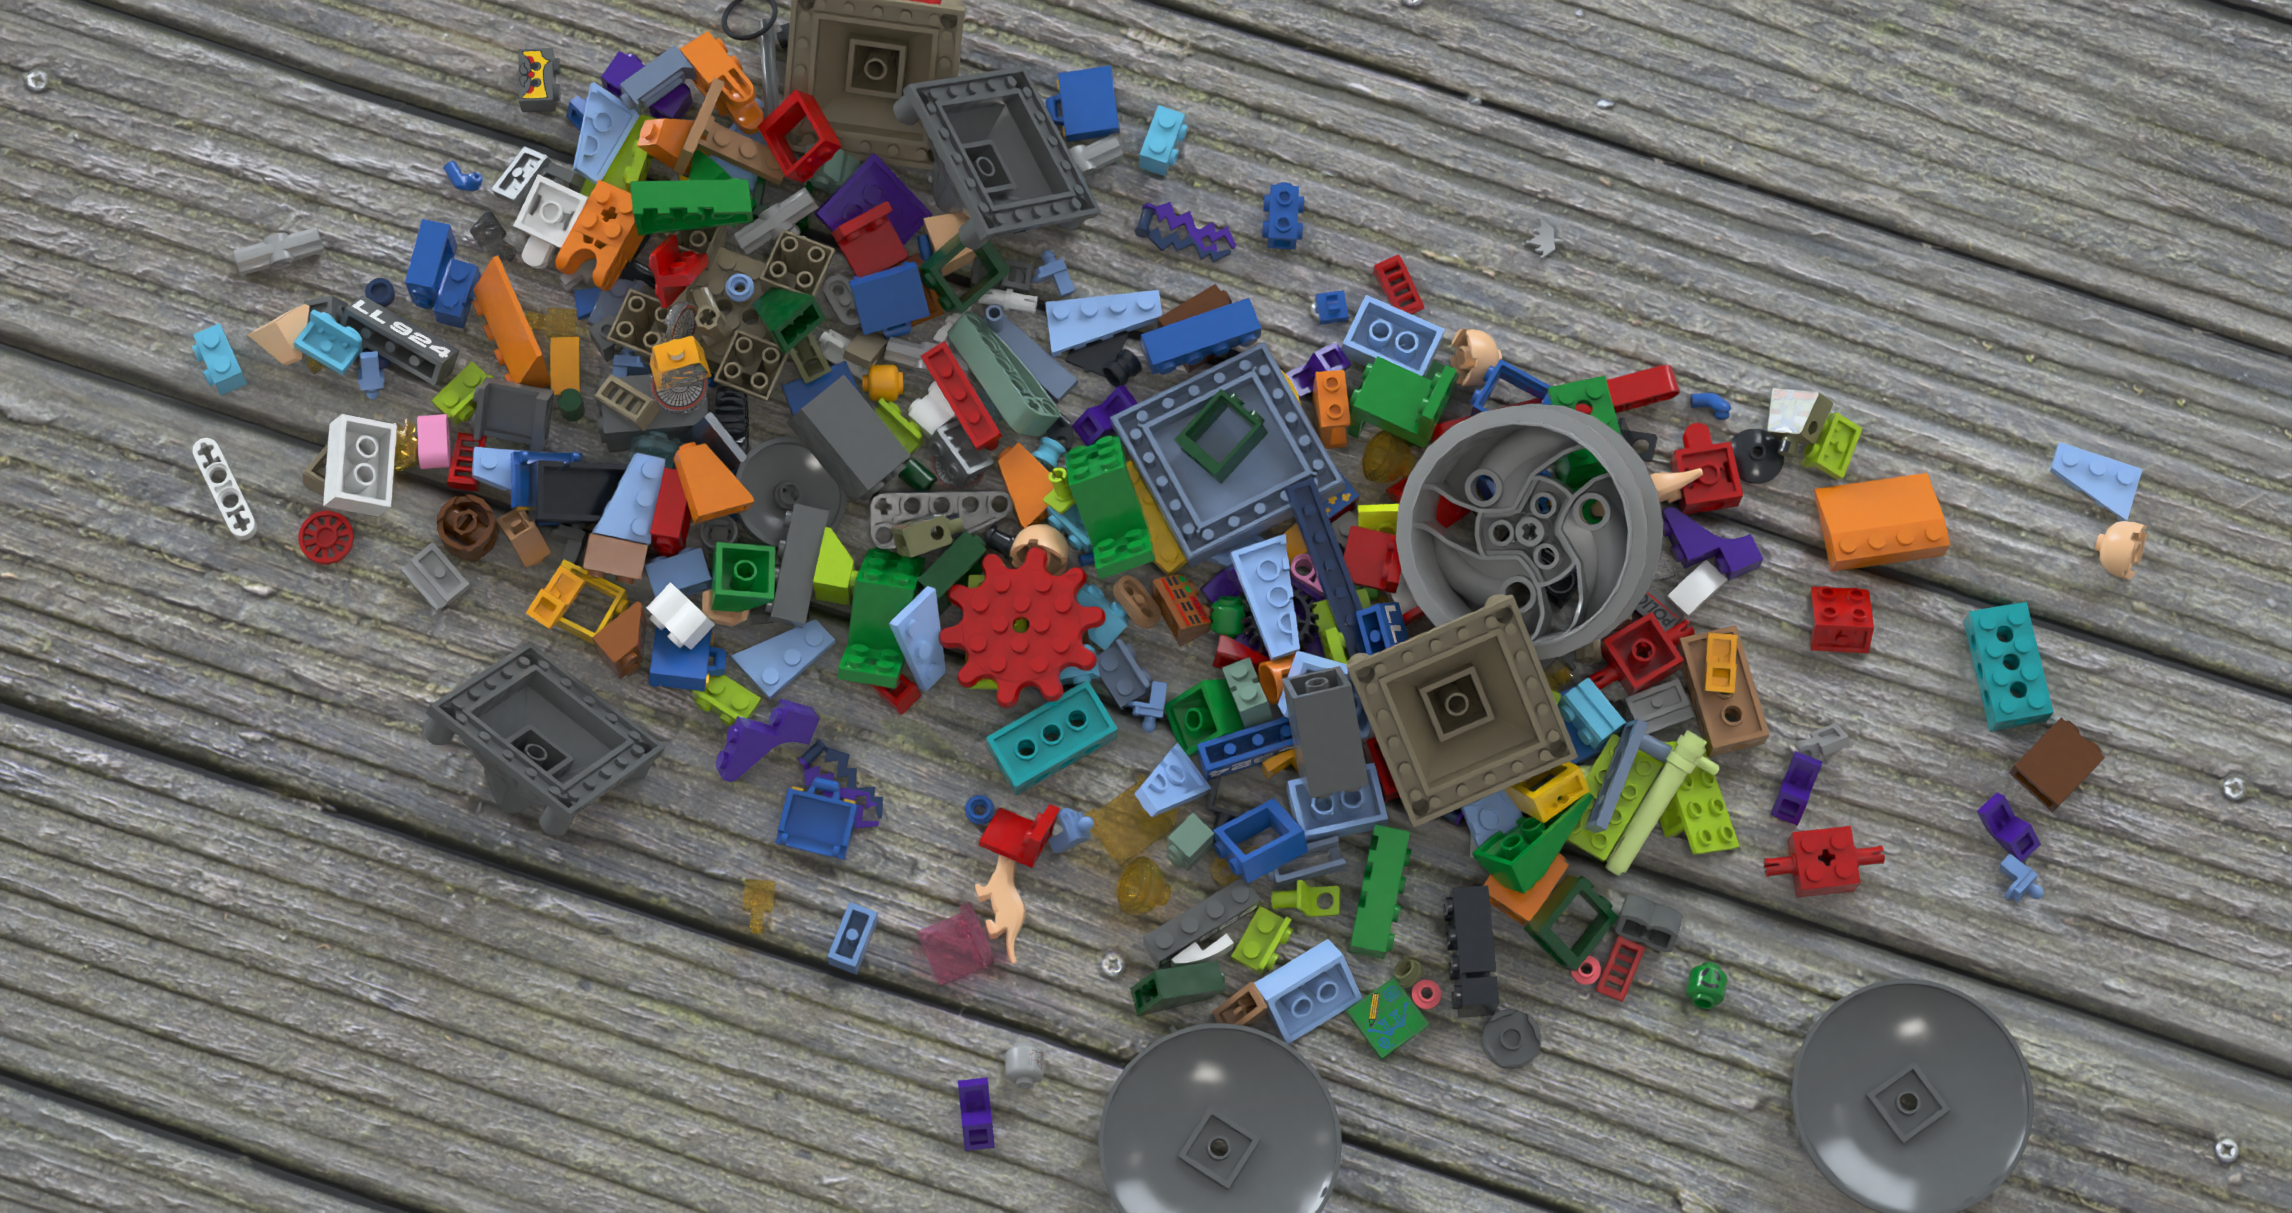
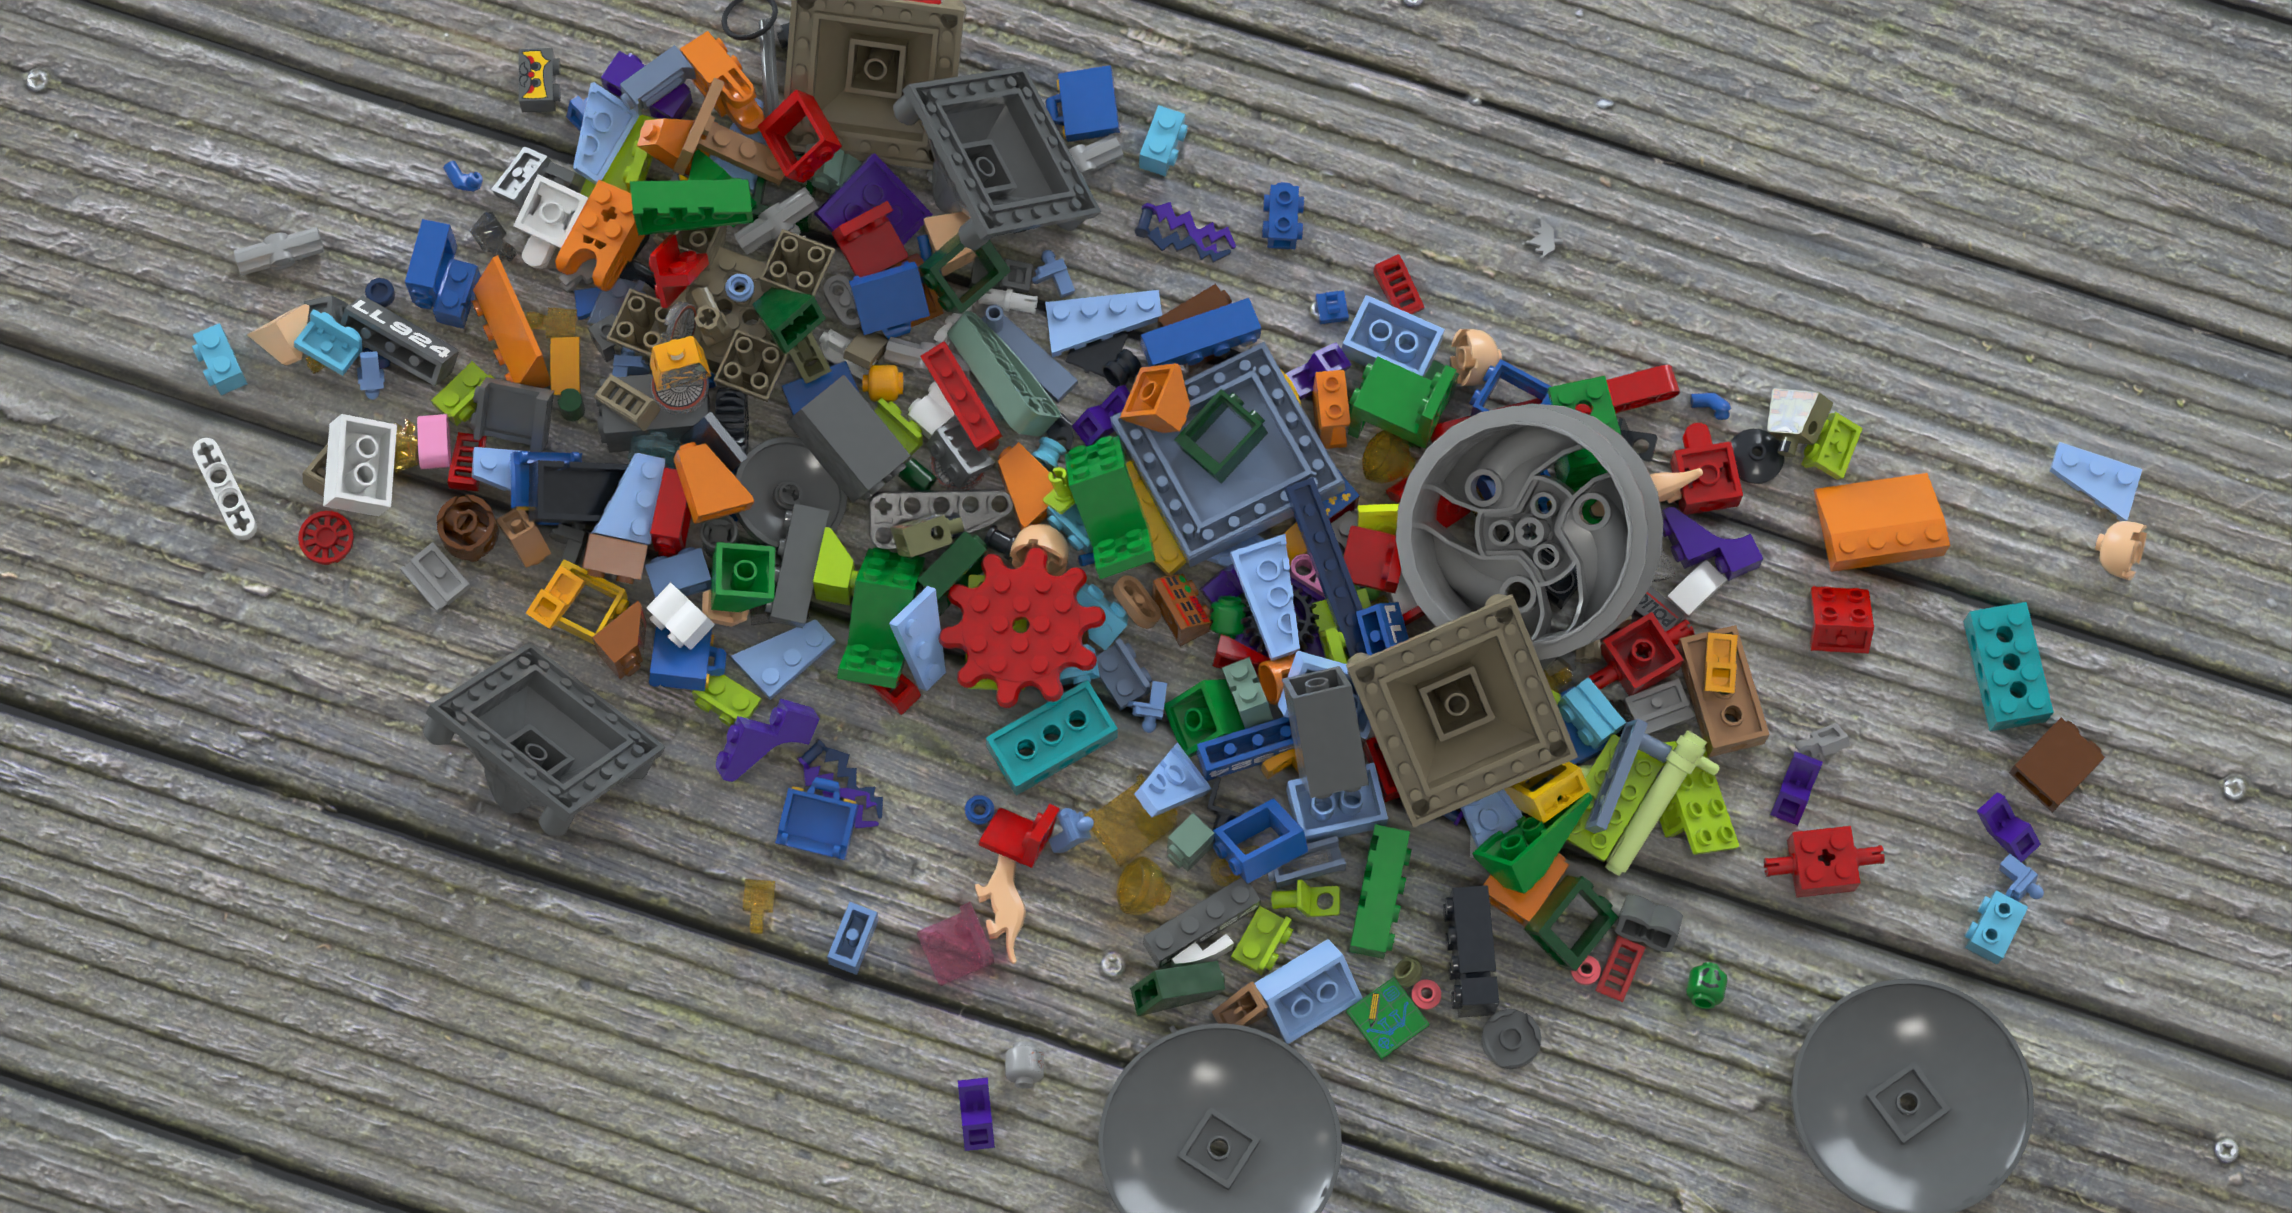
(1158, 399): none -> orange slope
(1995, 927): none -> medium azure brick

